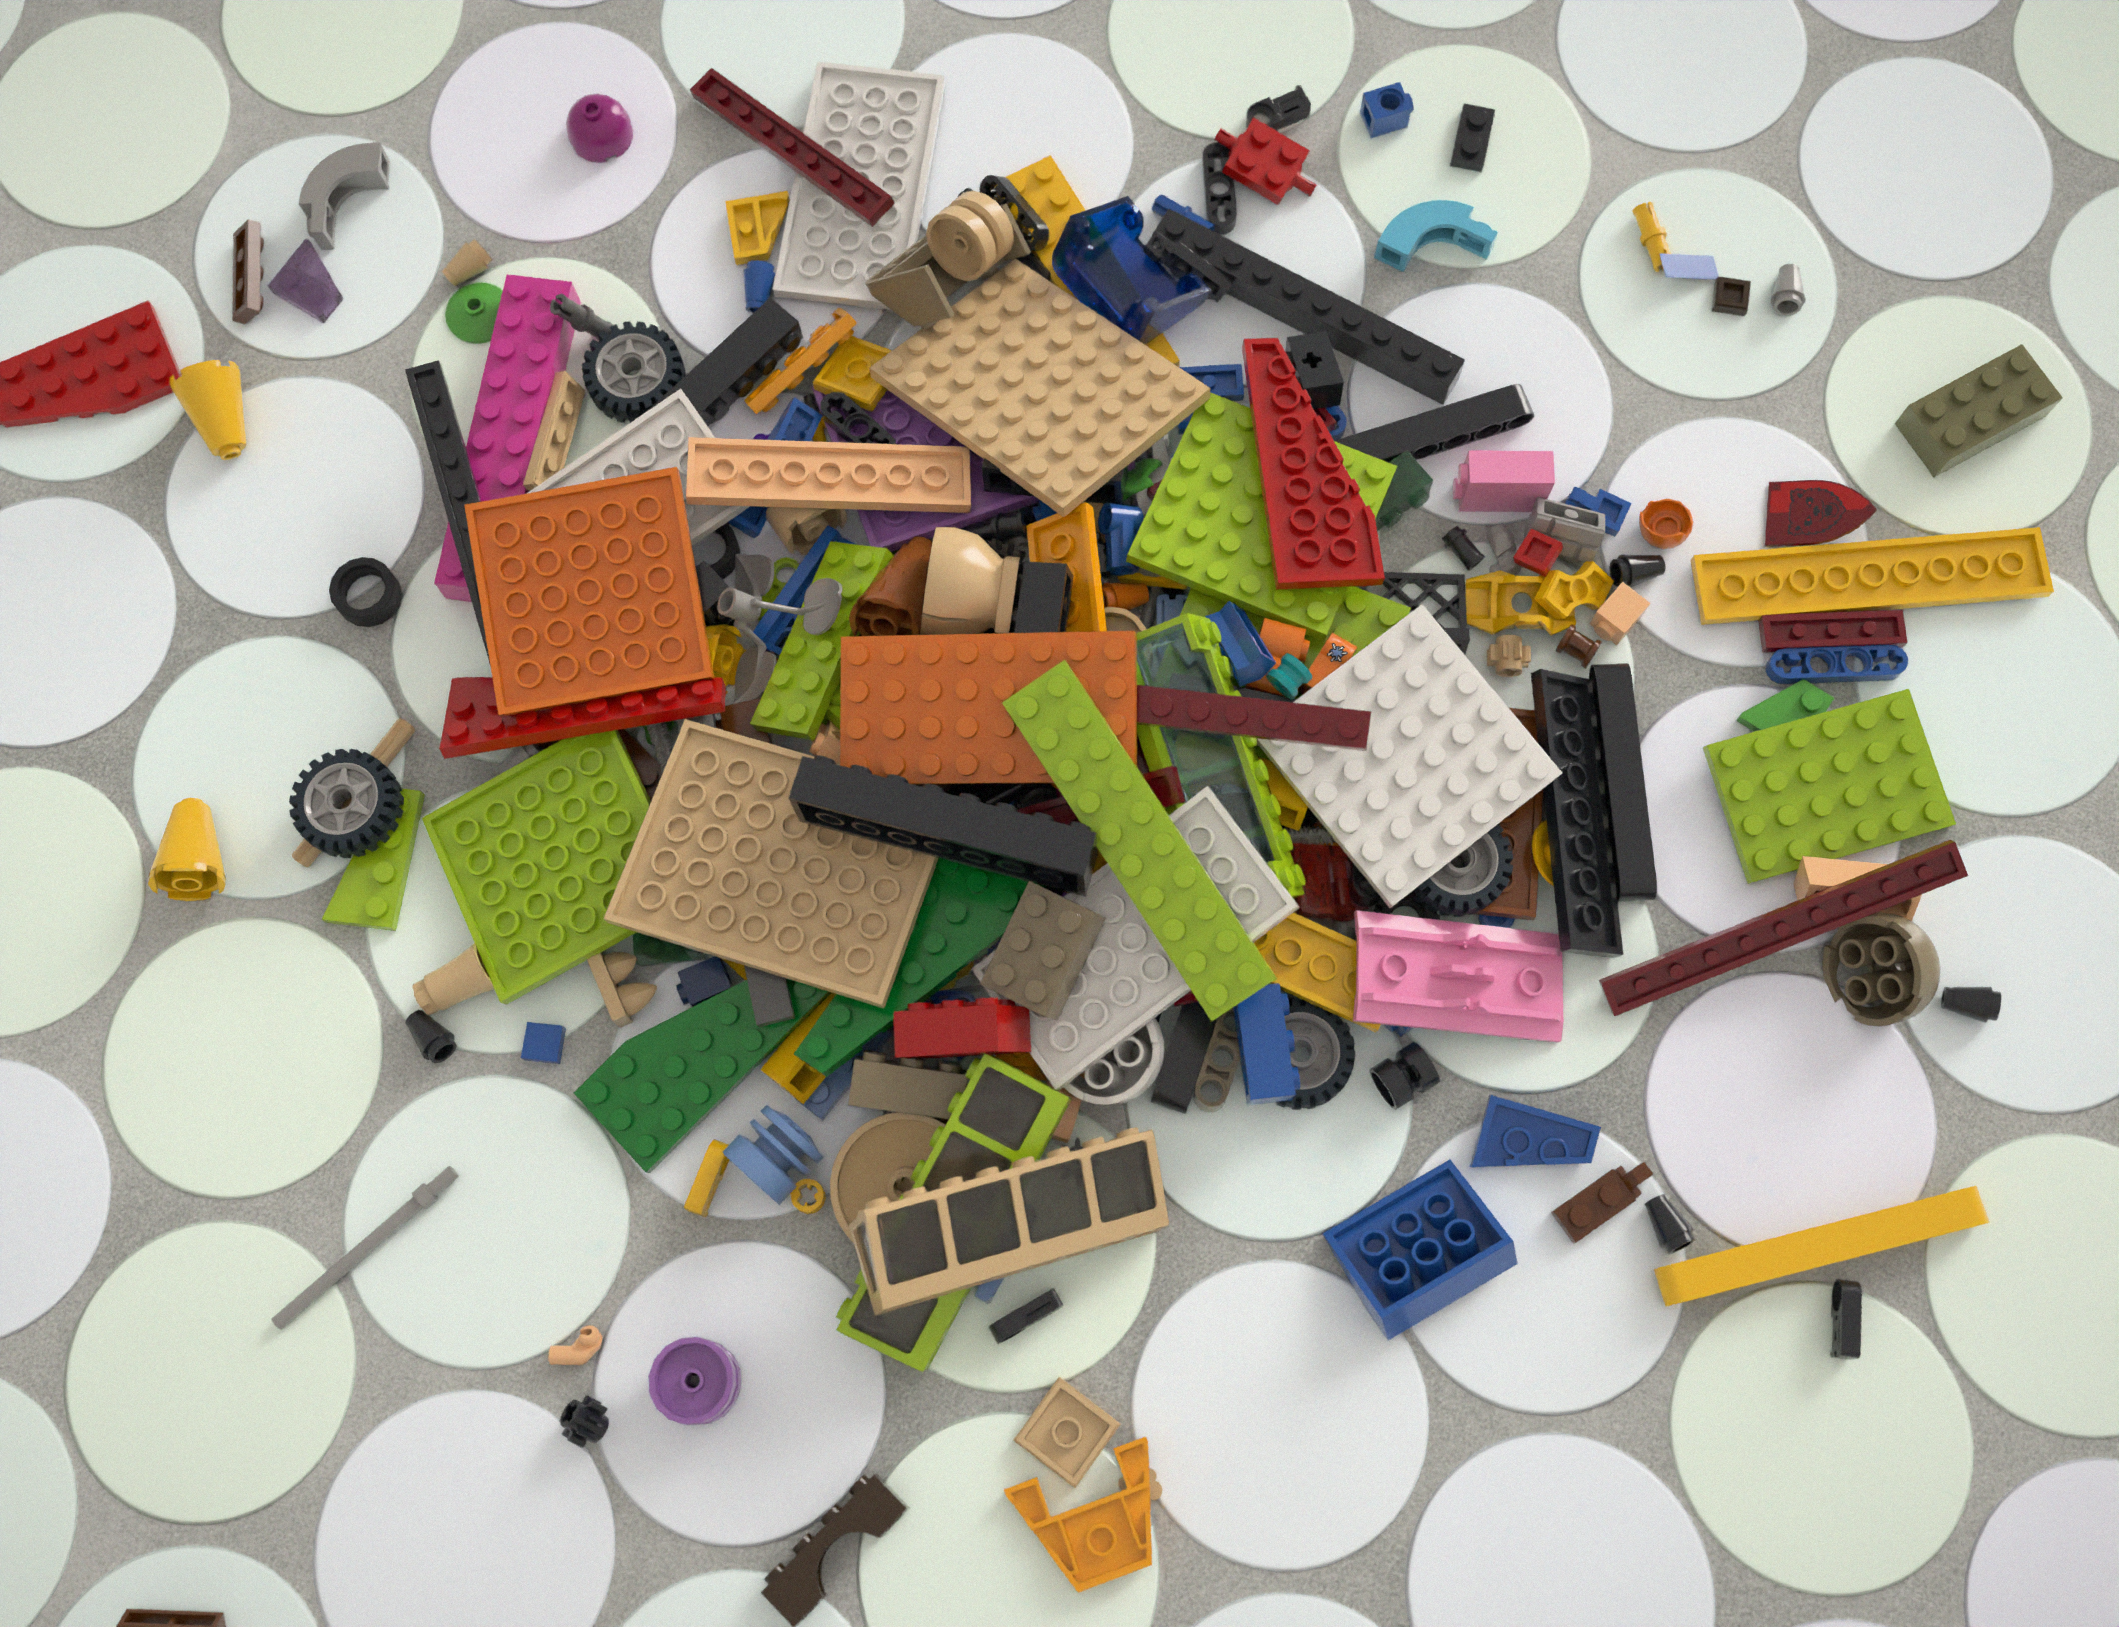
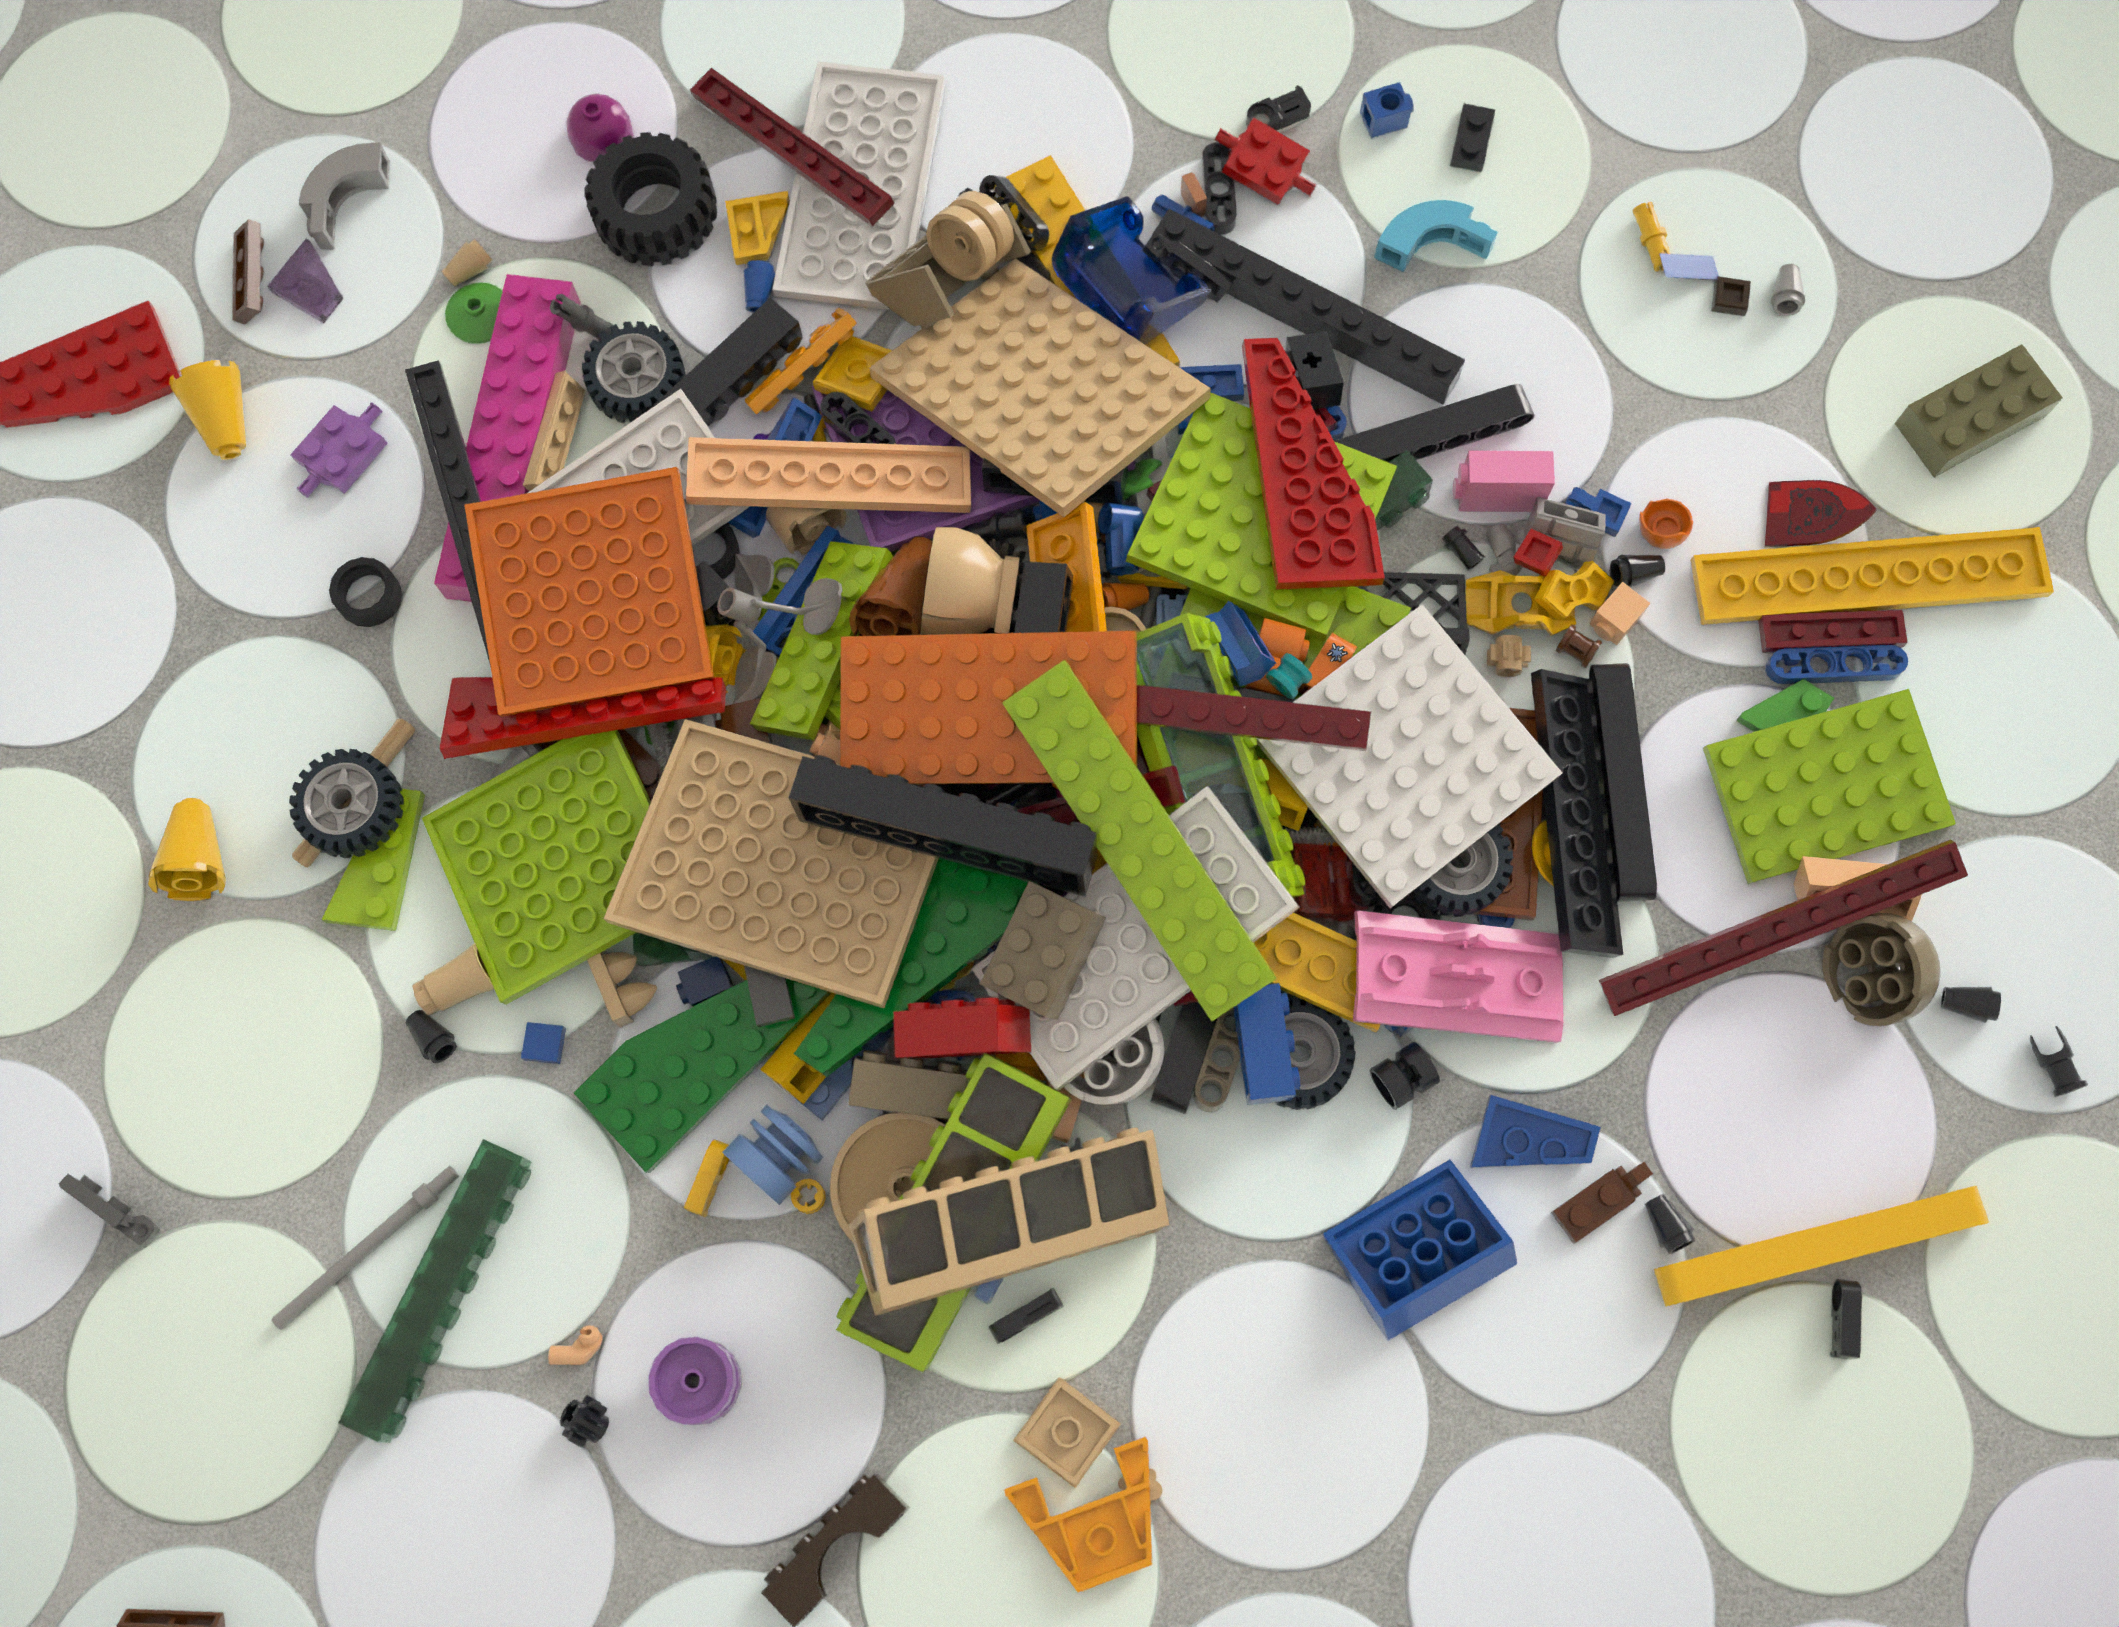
(114, 1211): none -> dark grey hinge
(339, 449): none -> medium lavender plate
(435, 1293): none -> clear green brick
(643, 163): none -> black tyre
(1193, 194): none -> nougat tile
(2060, 1067): none -> black piece

